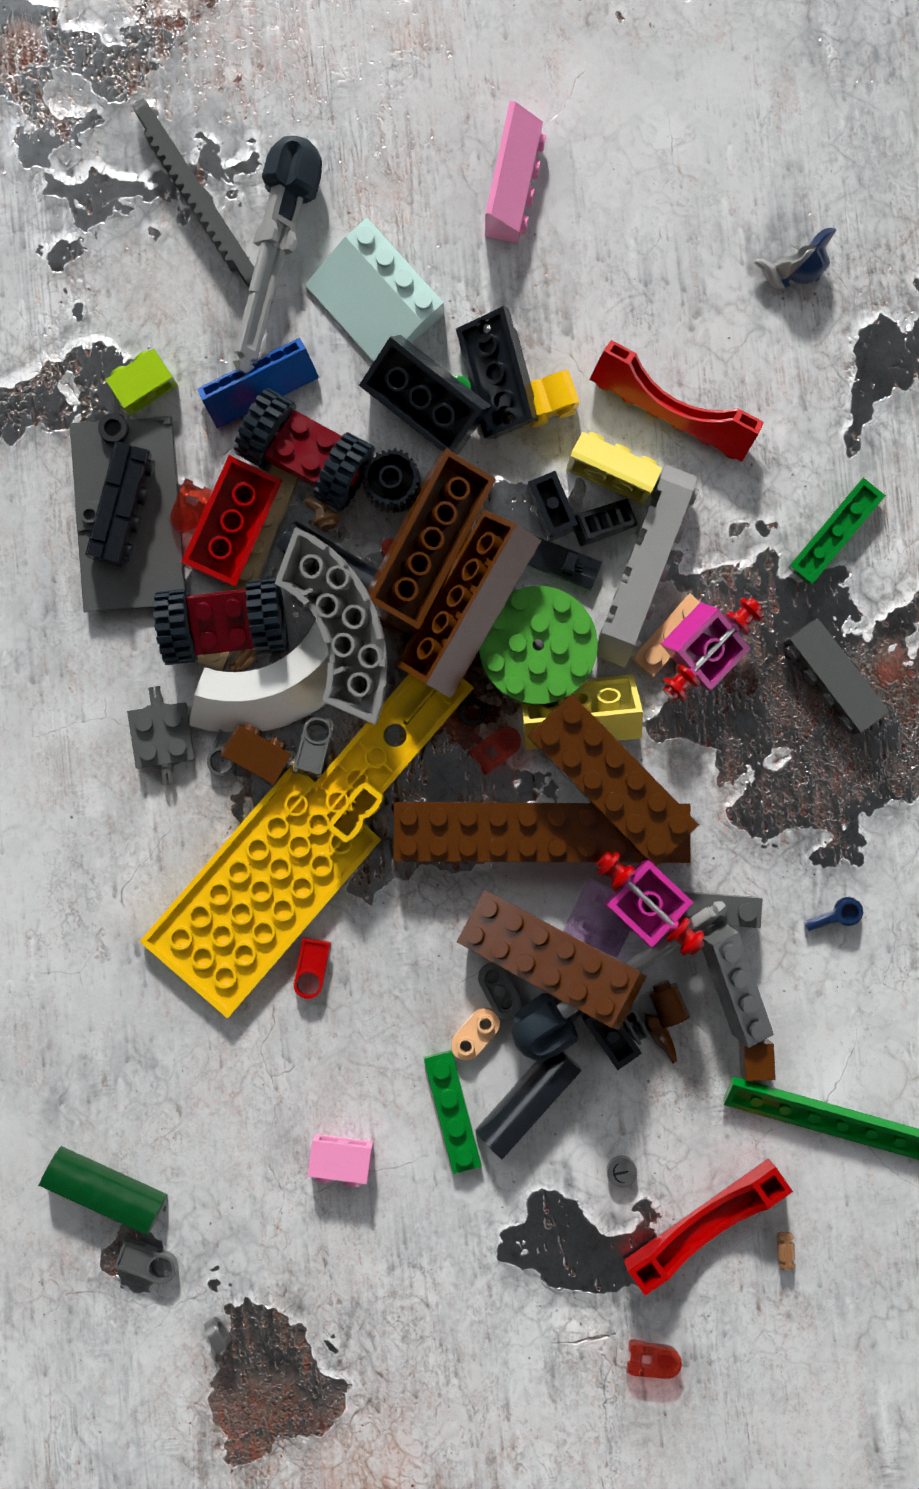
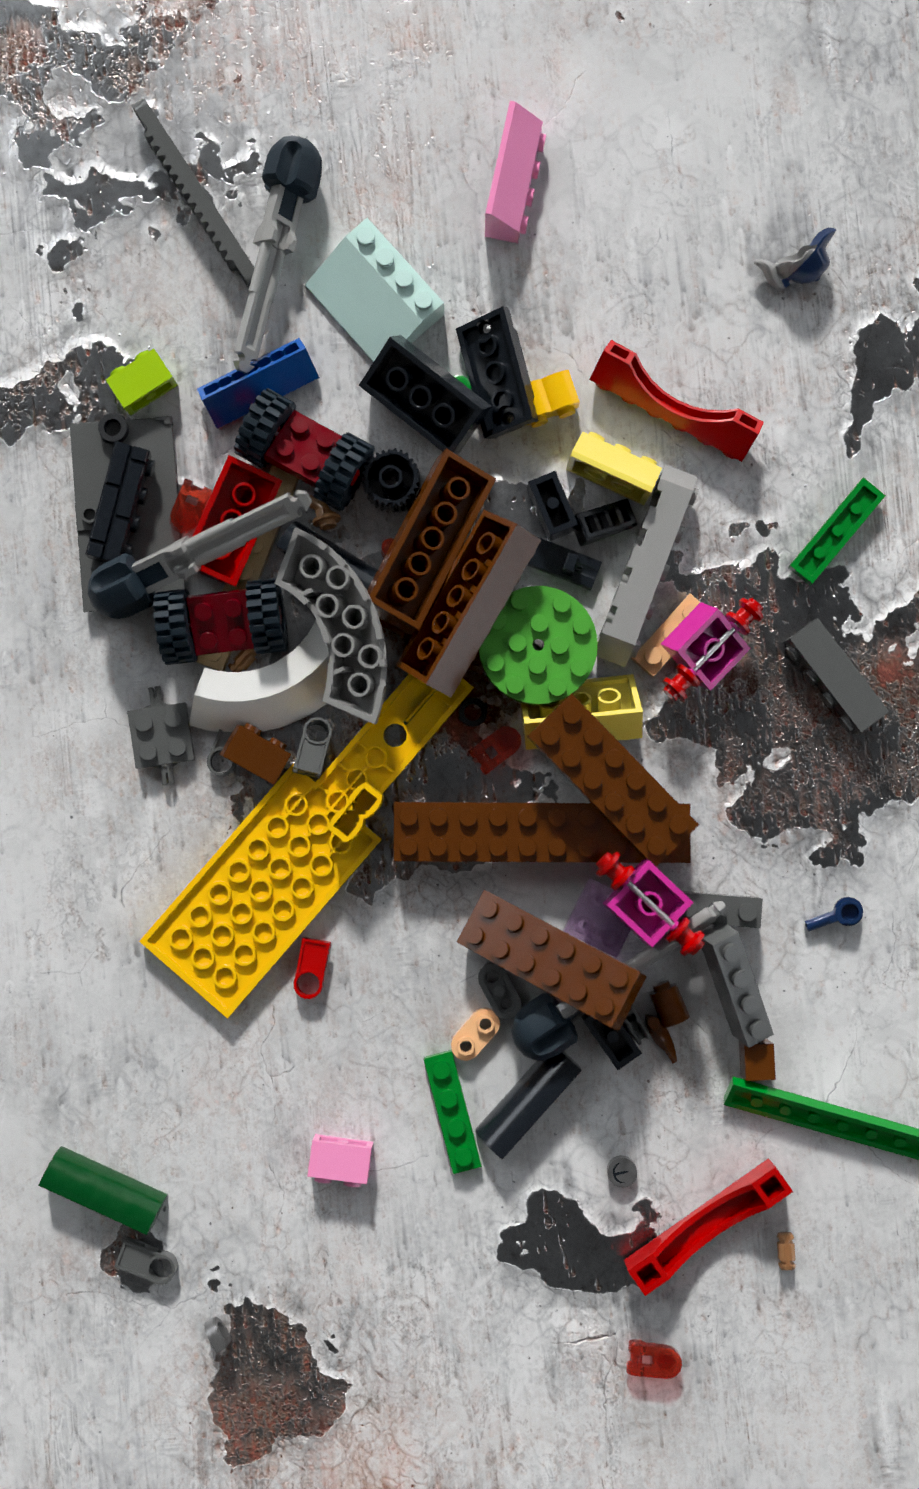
(129, 585): none -> light grey piece

